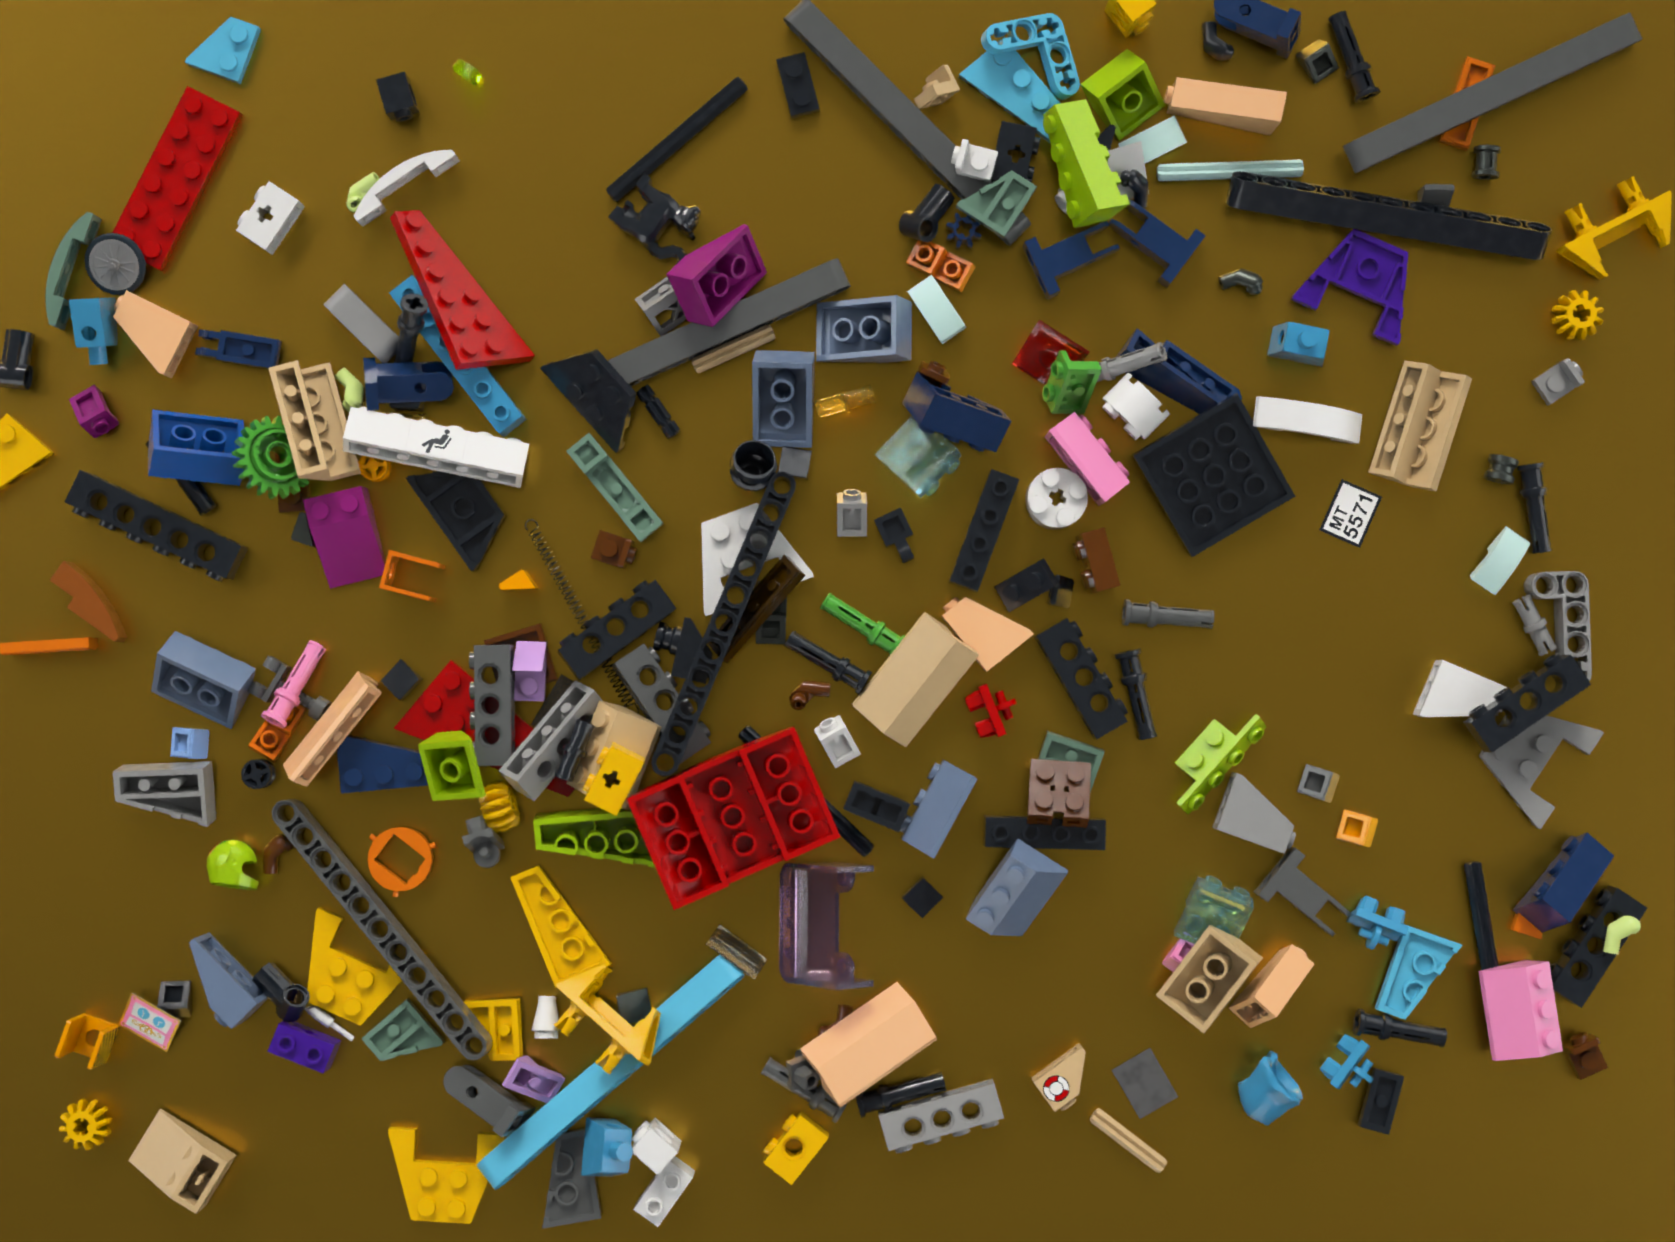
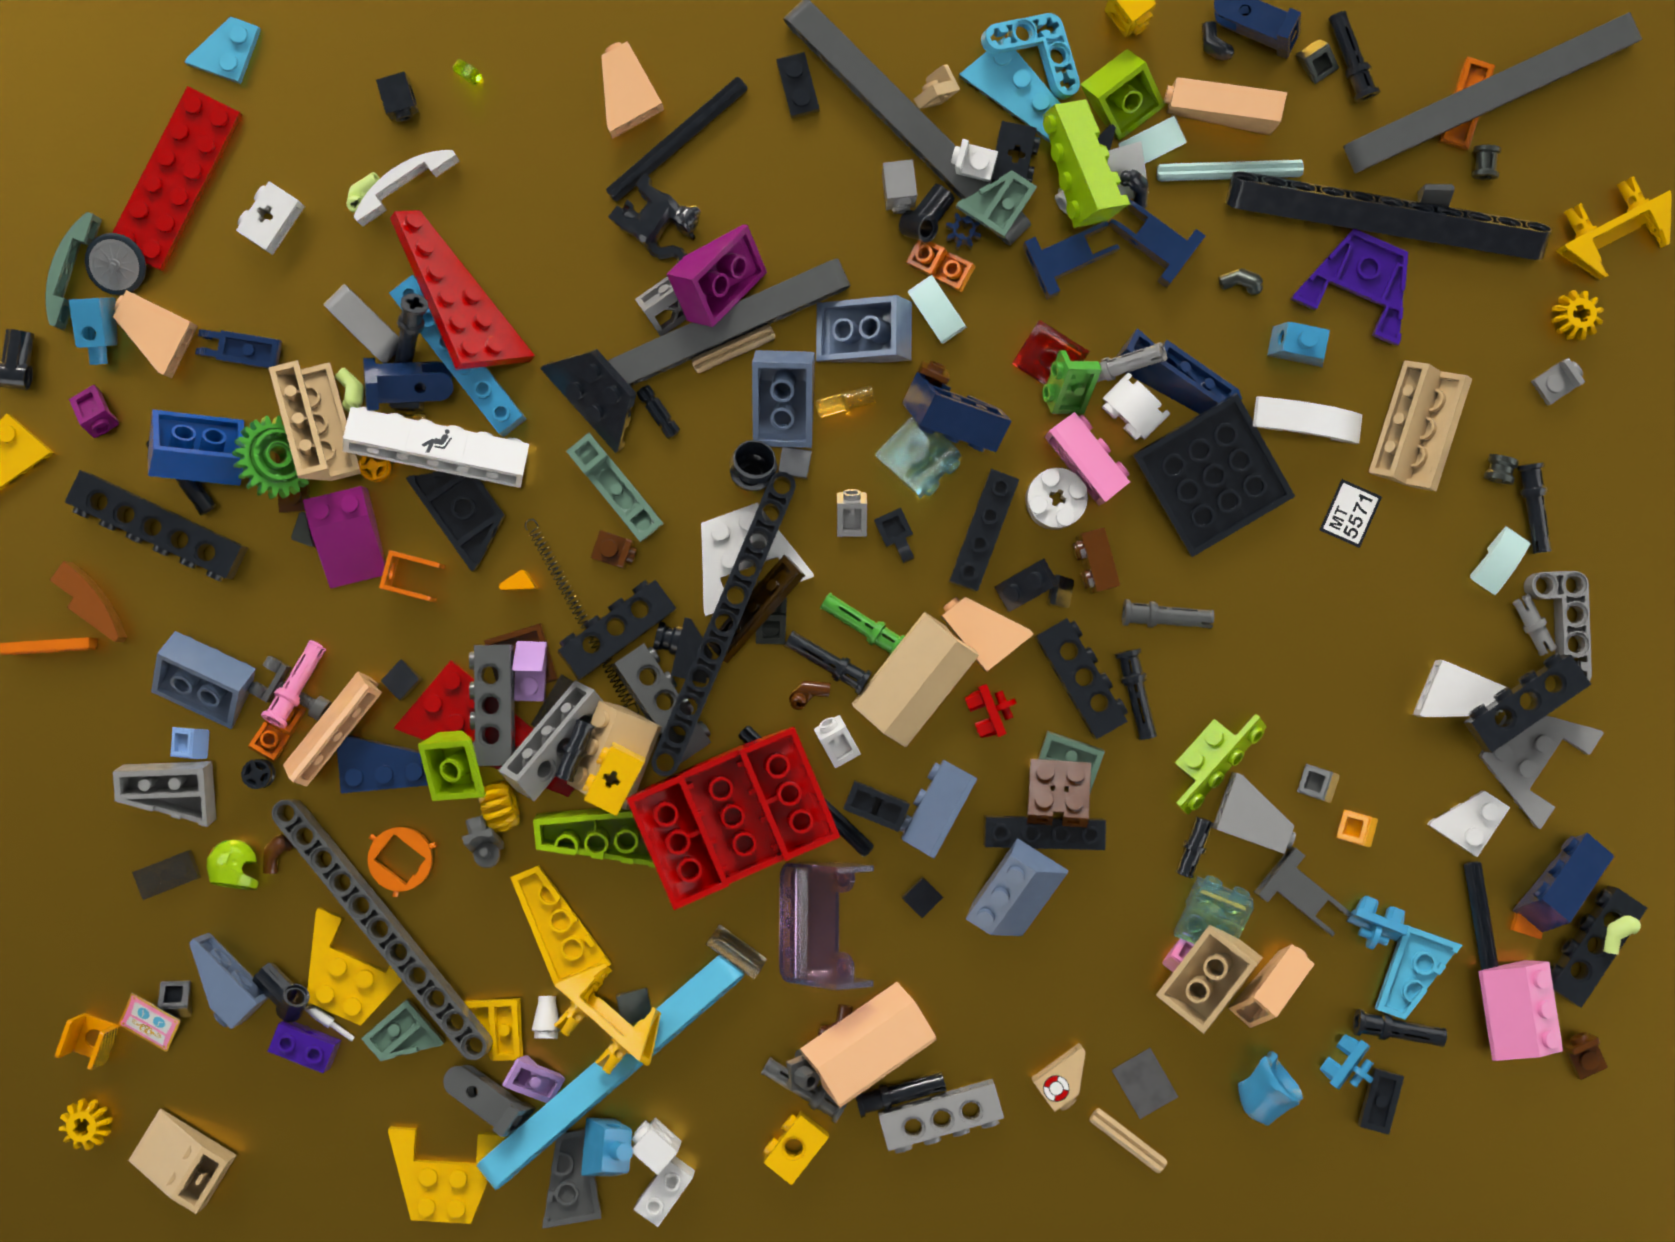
(166, 874): none -> clear smoke plate
(626, 90): none -> light nougat slope
(899, 186): none -> light grey brick
(1194, 847): none -> black pin
(1471, 822): none -> white wing

